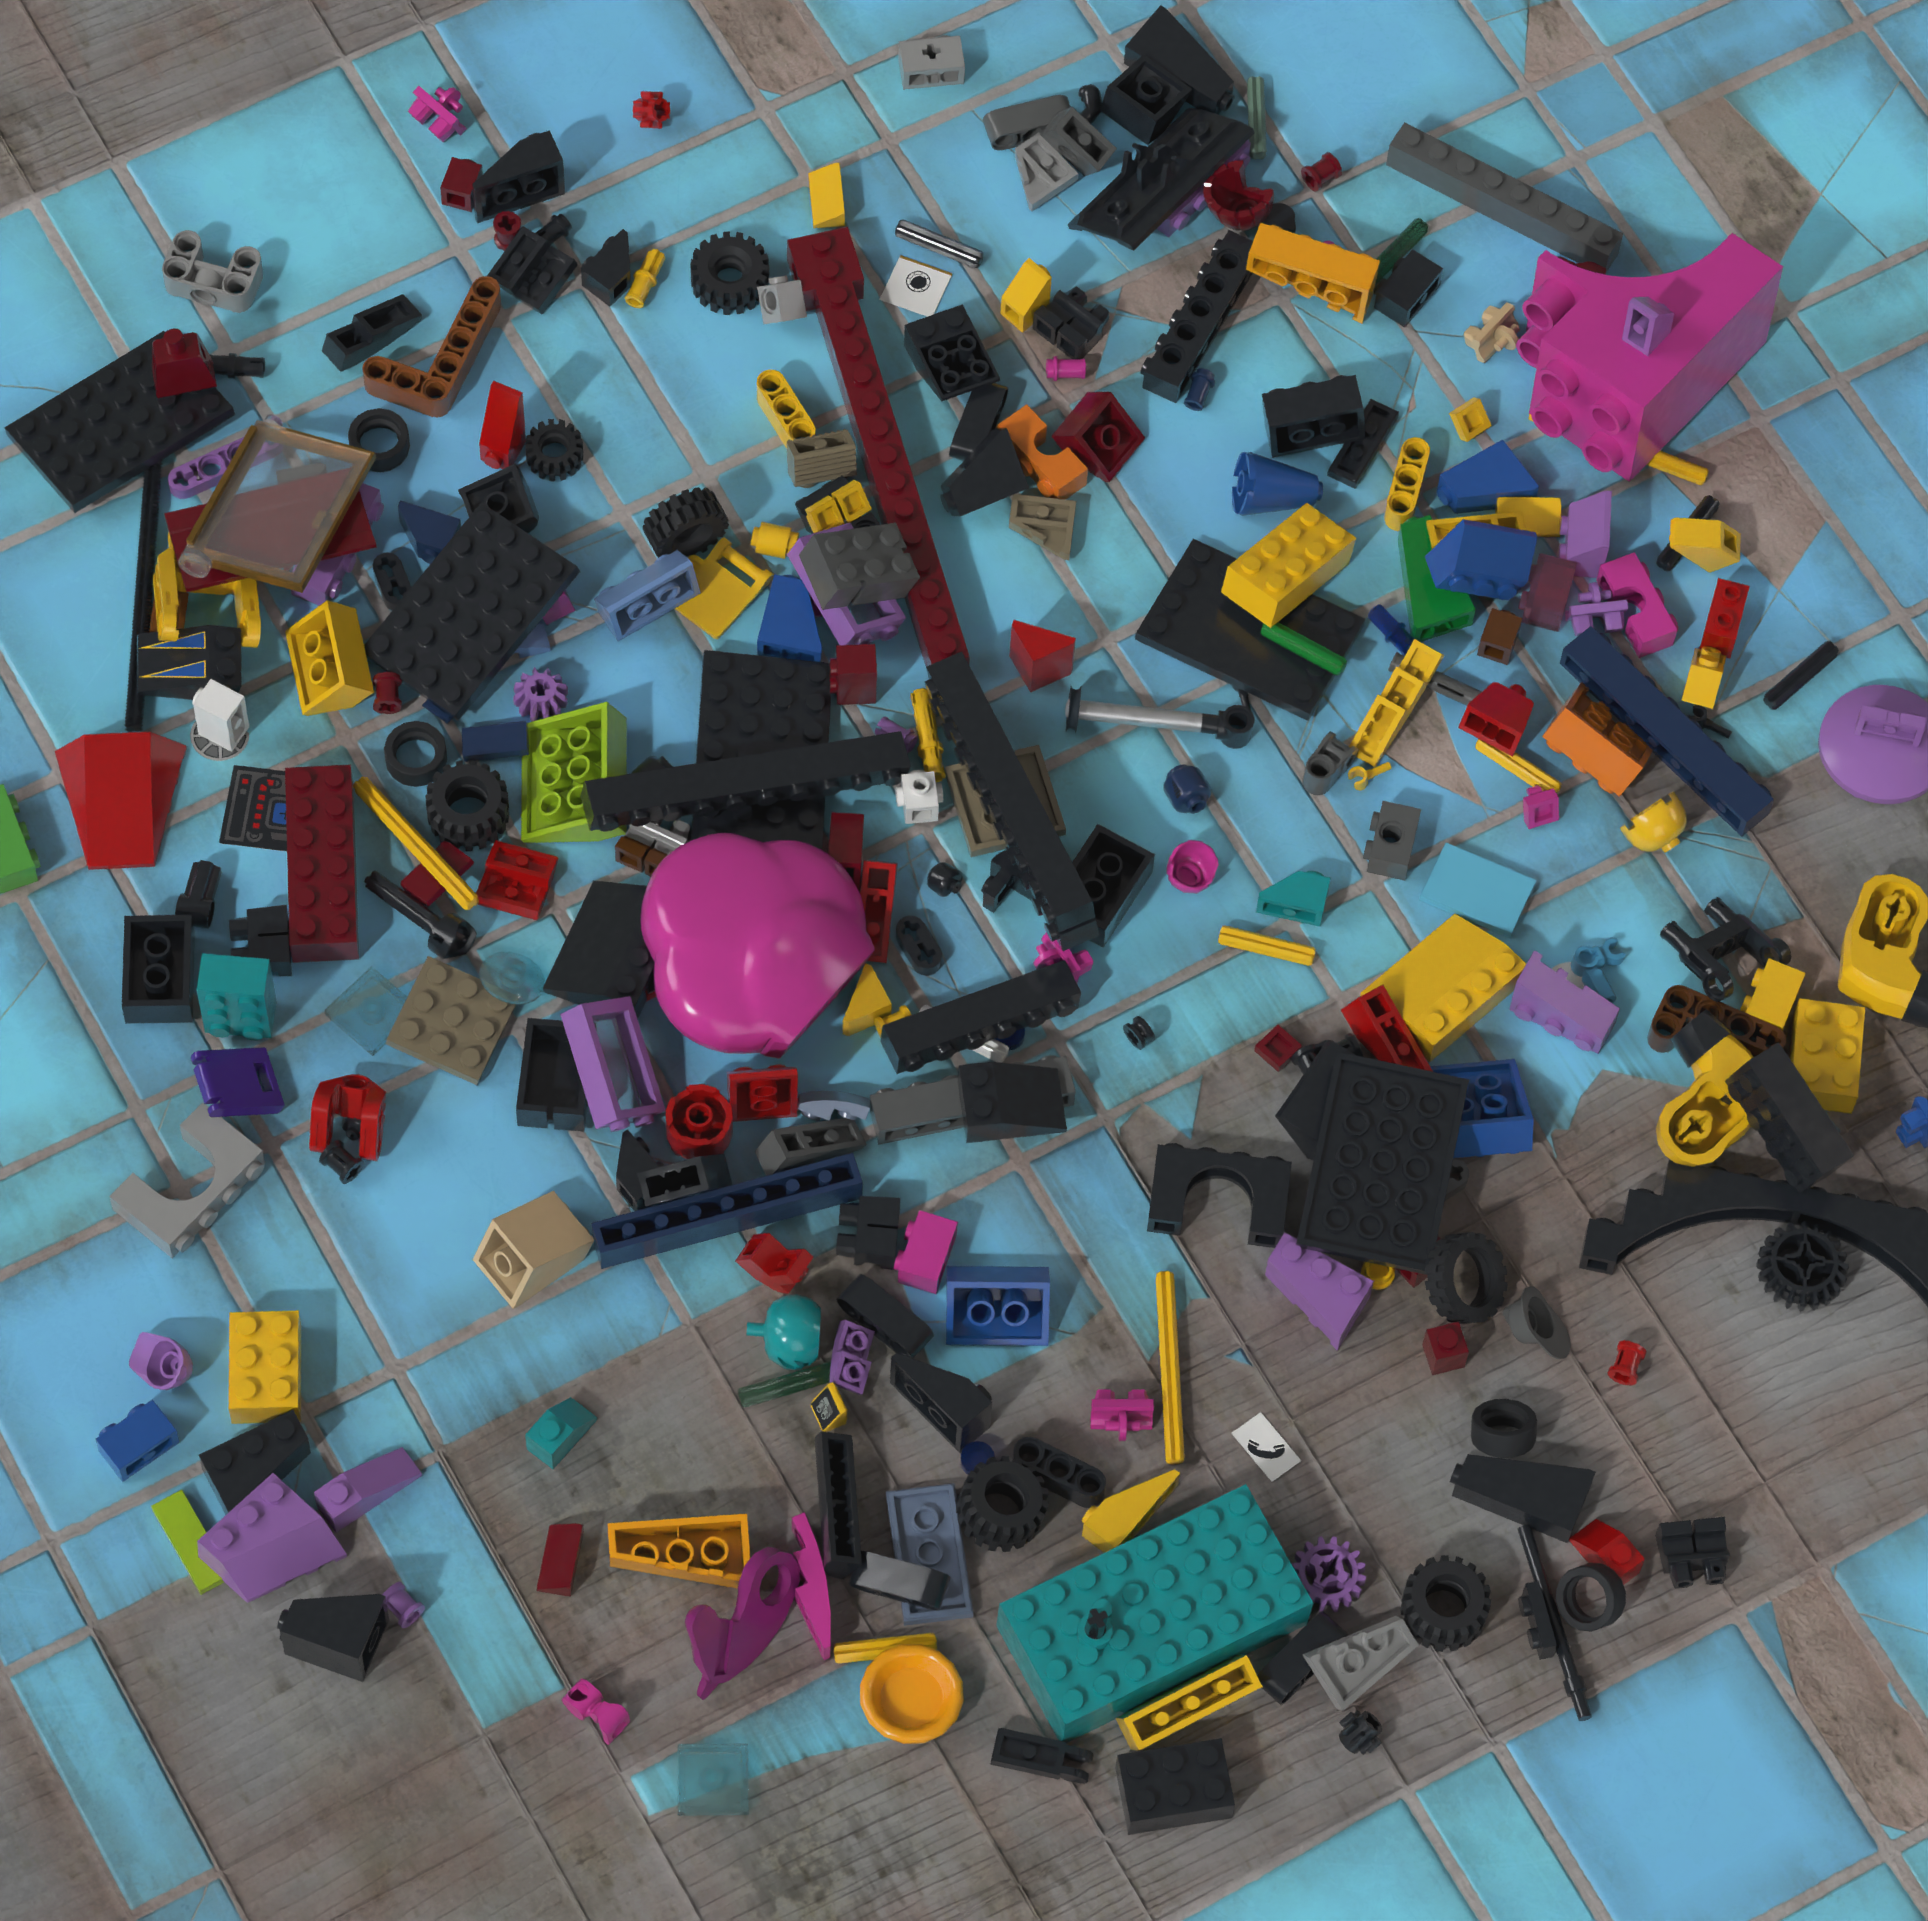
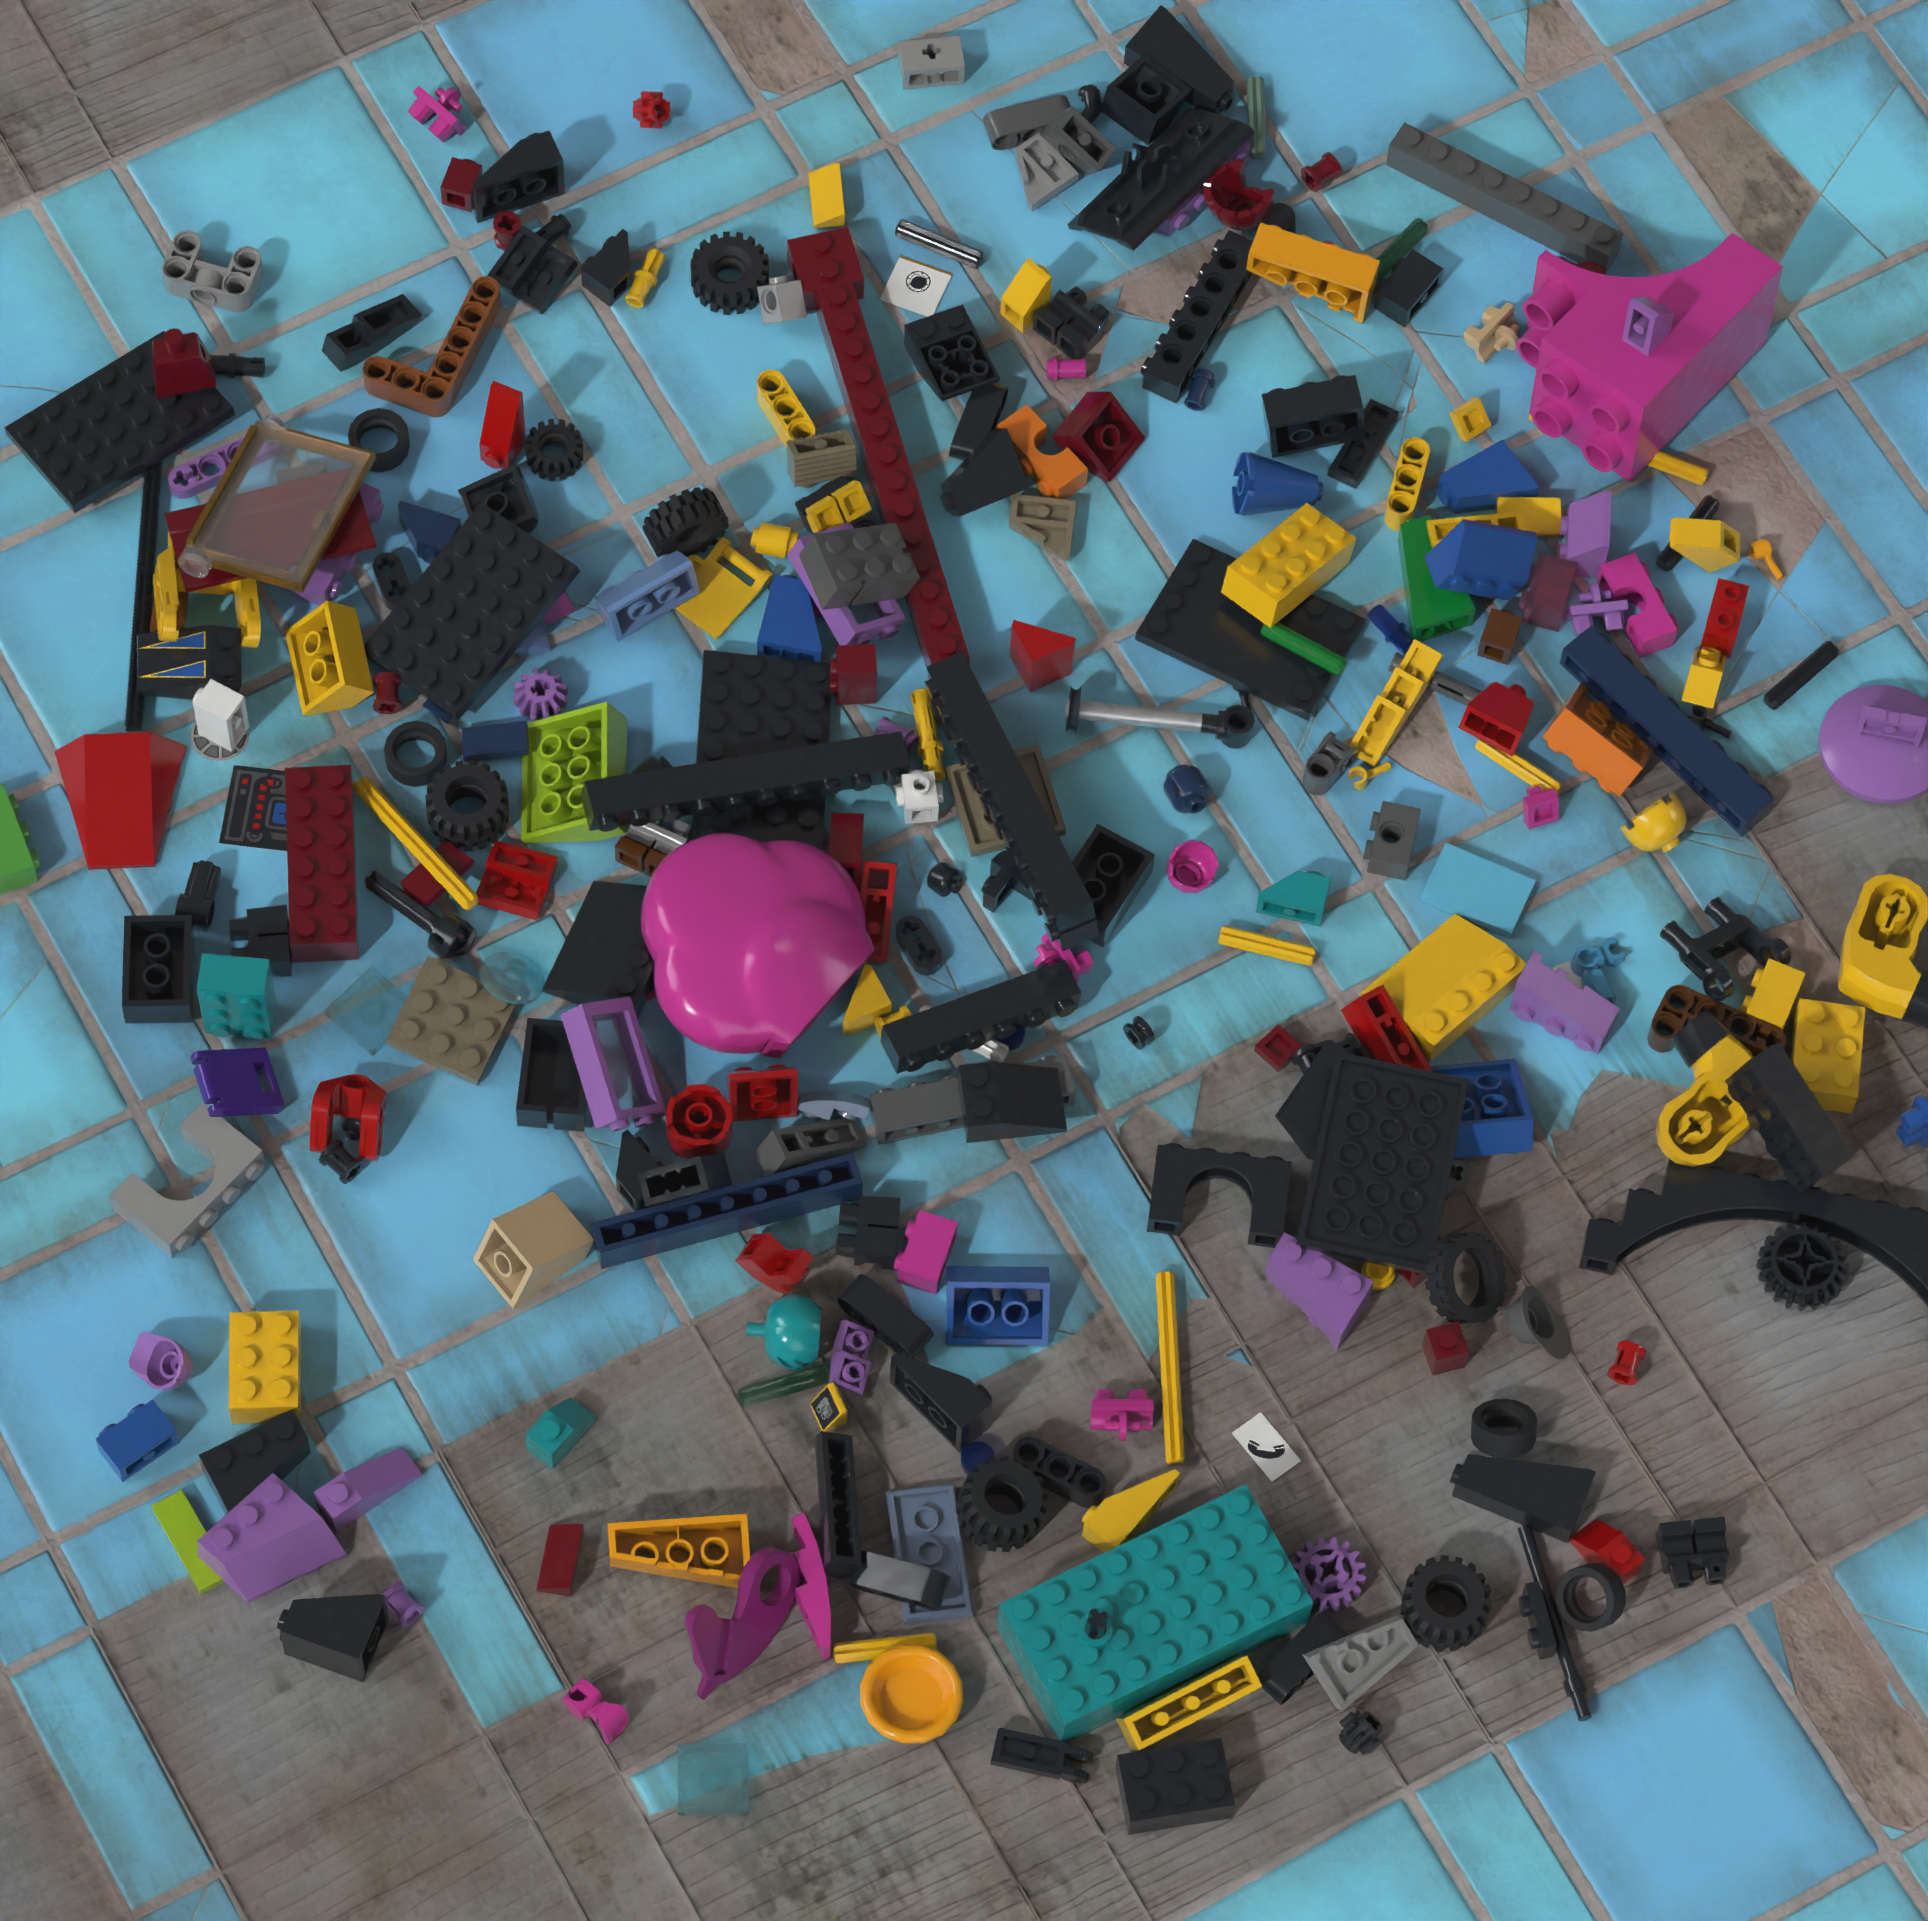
(1762, 549): none -> light orange hand

